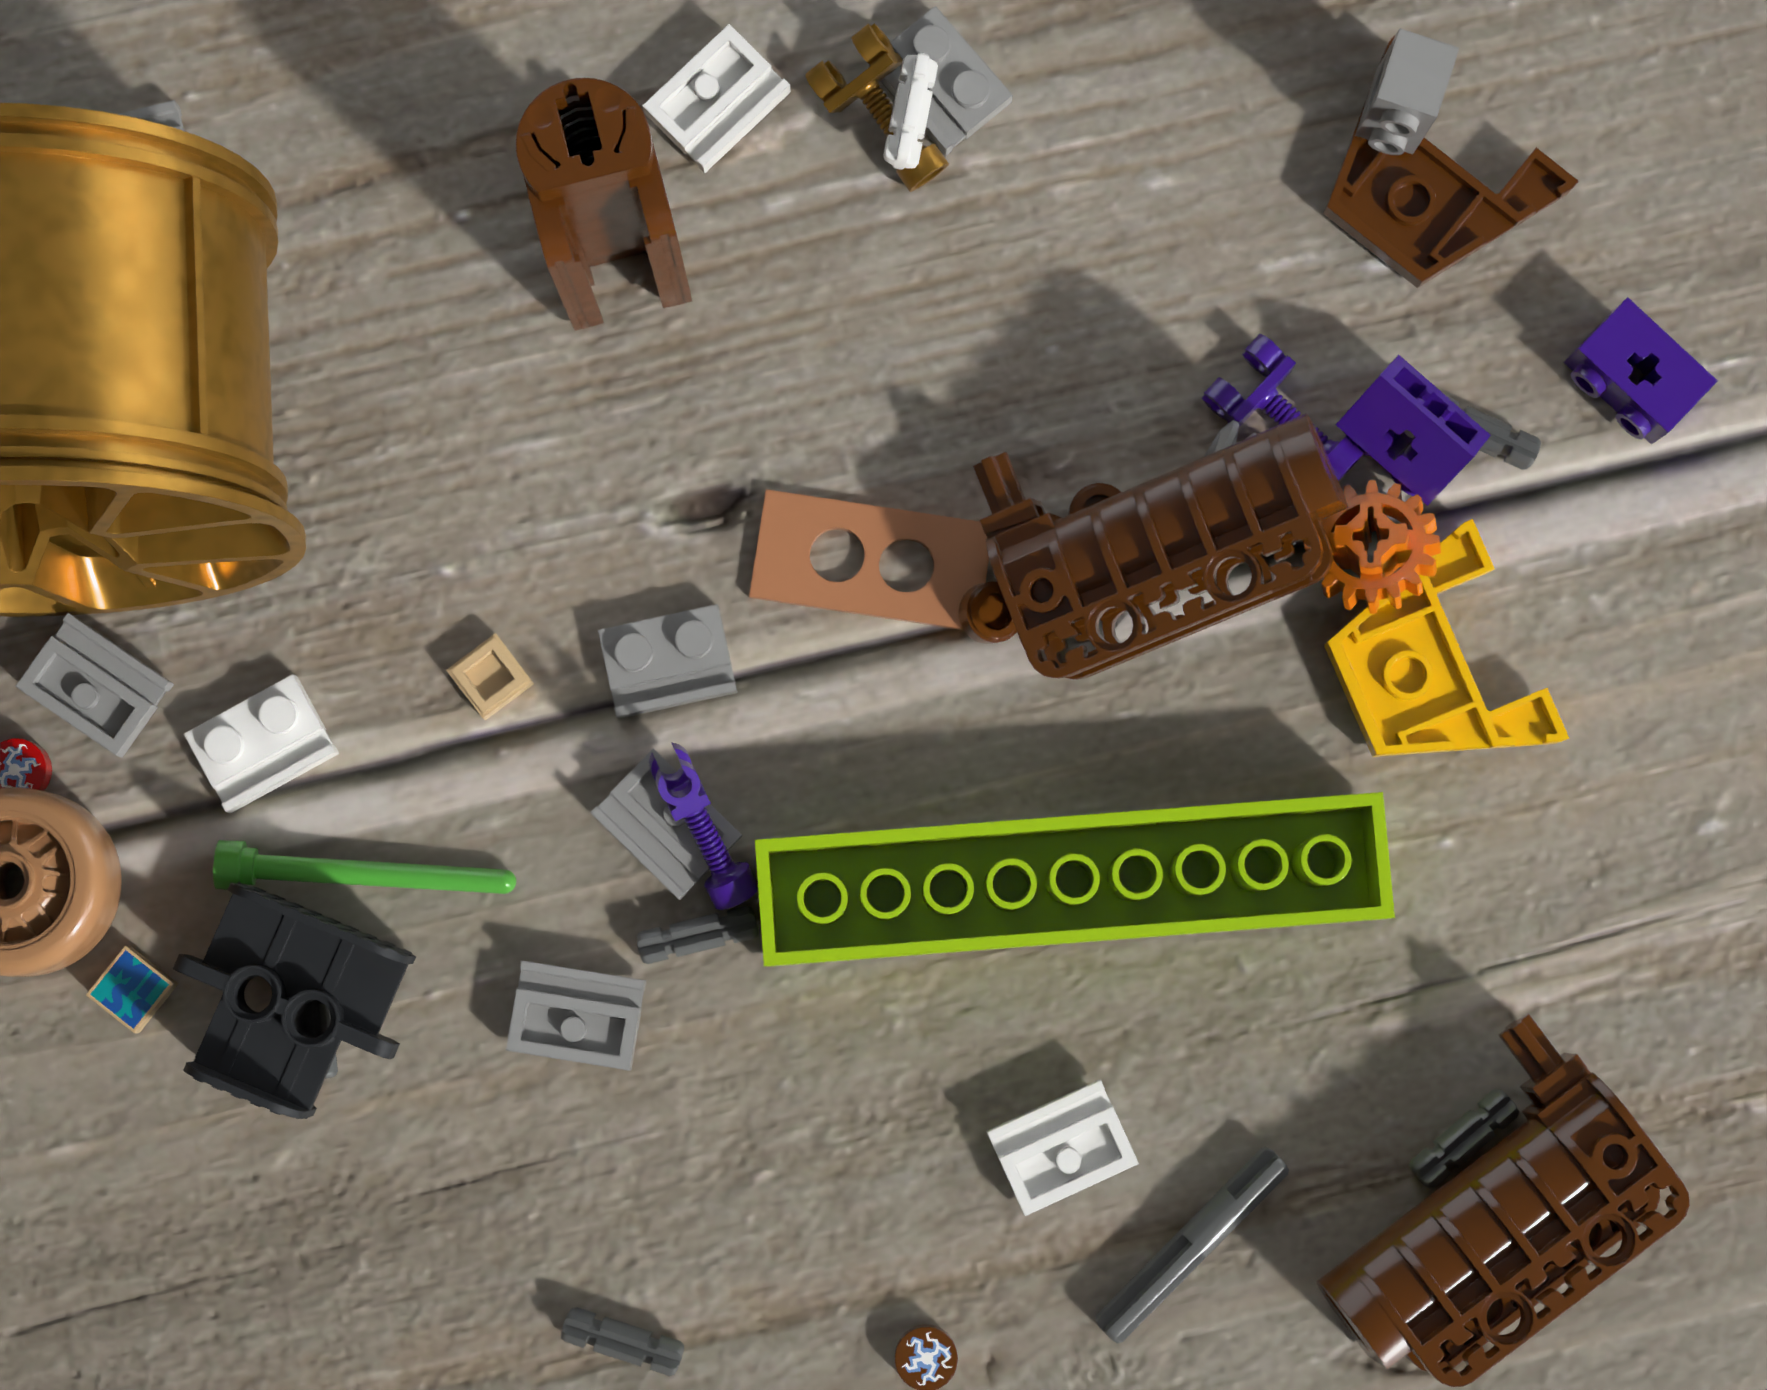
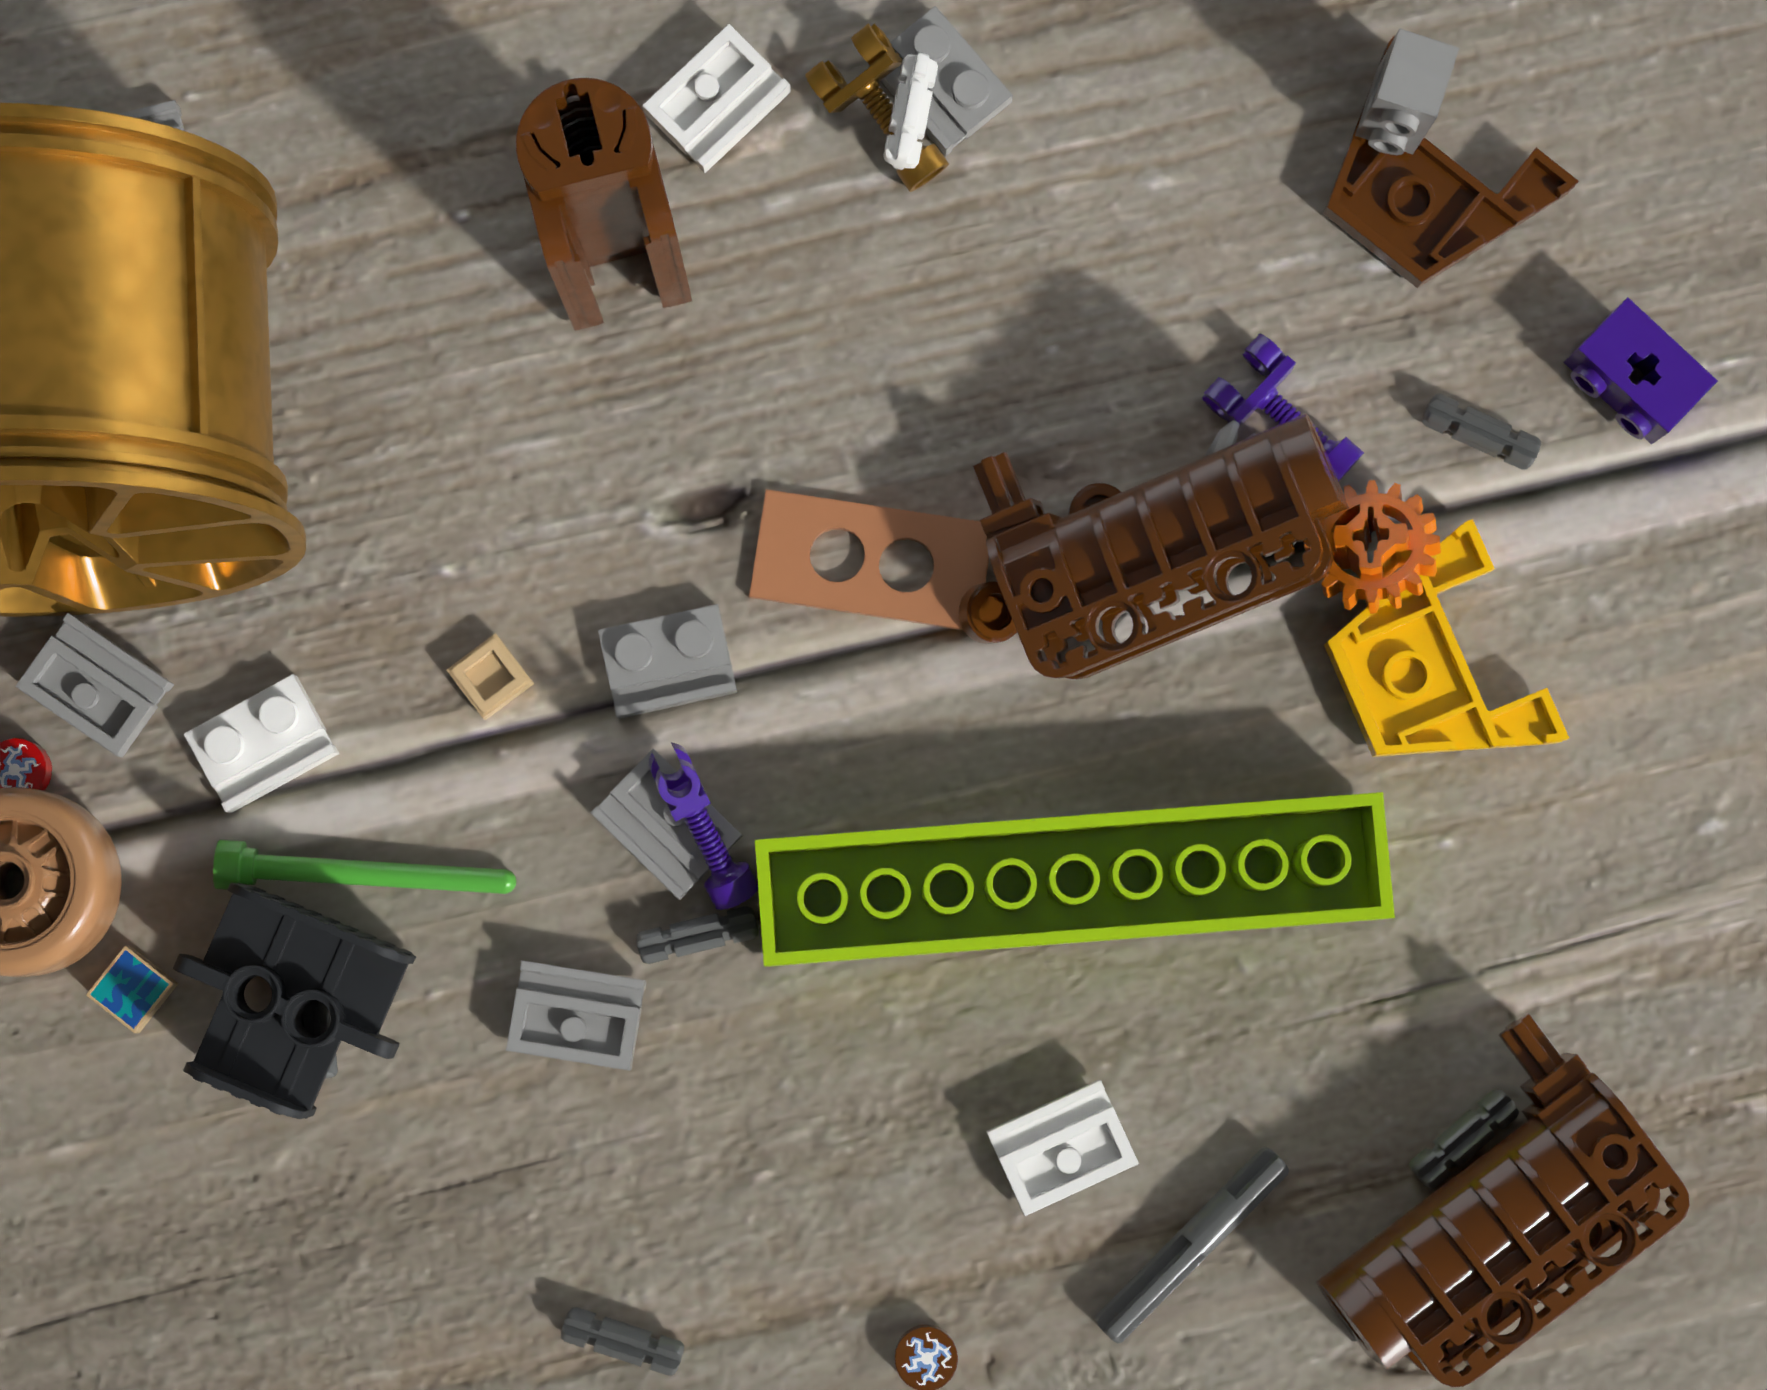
(1442, 431): dark purple brick -> none

